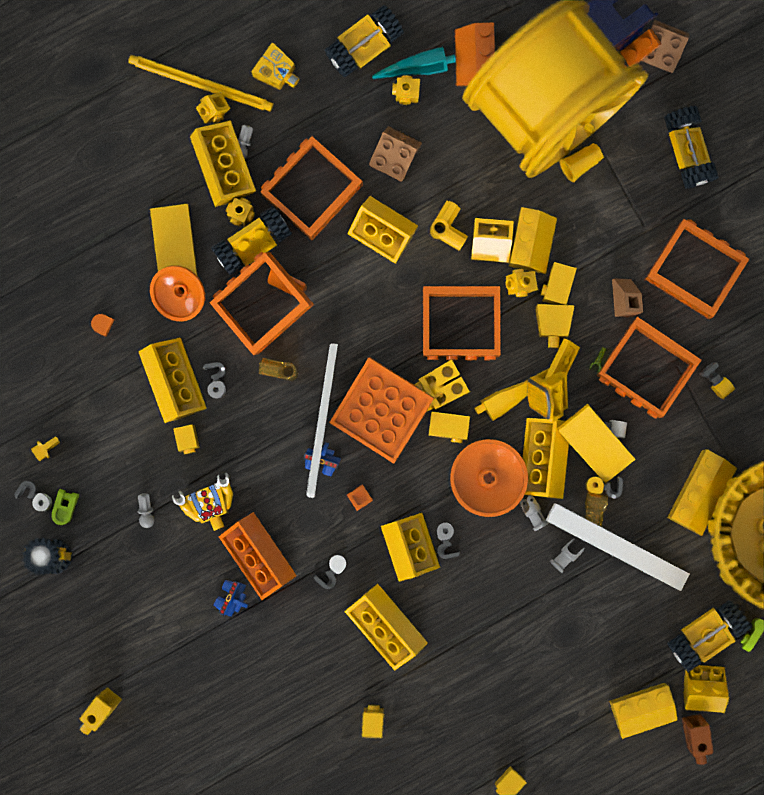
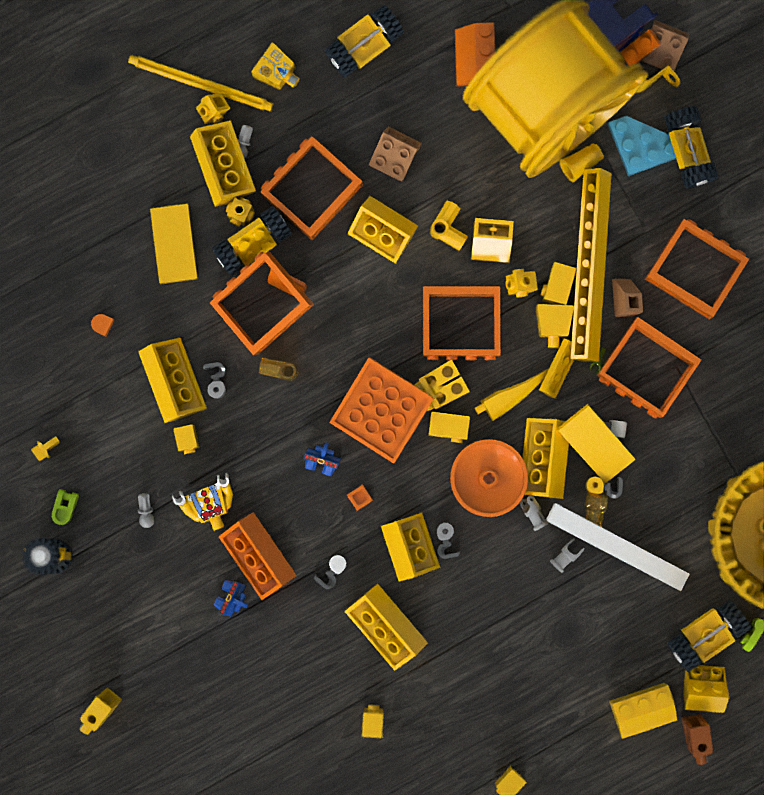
(40, 501): leg -> none
(169, 298): orange dish -> none
(322, 420): white tile -> none
(406, 90): yellow brick -> none
(424, 63): teal piece -> none
(532, 240): yellow slope -> none
(548, 395): yellow piece -> none
(591, 265): none -> yellow brick
(640, 144): none -> medium azure plate
(665, 72): none -> yellow piece
(702, 491): yellow slope -> none
(721, 385): leg -> none

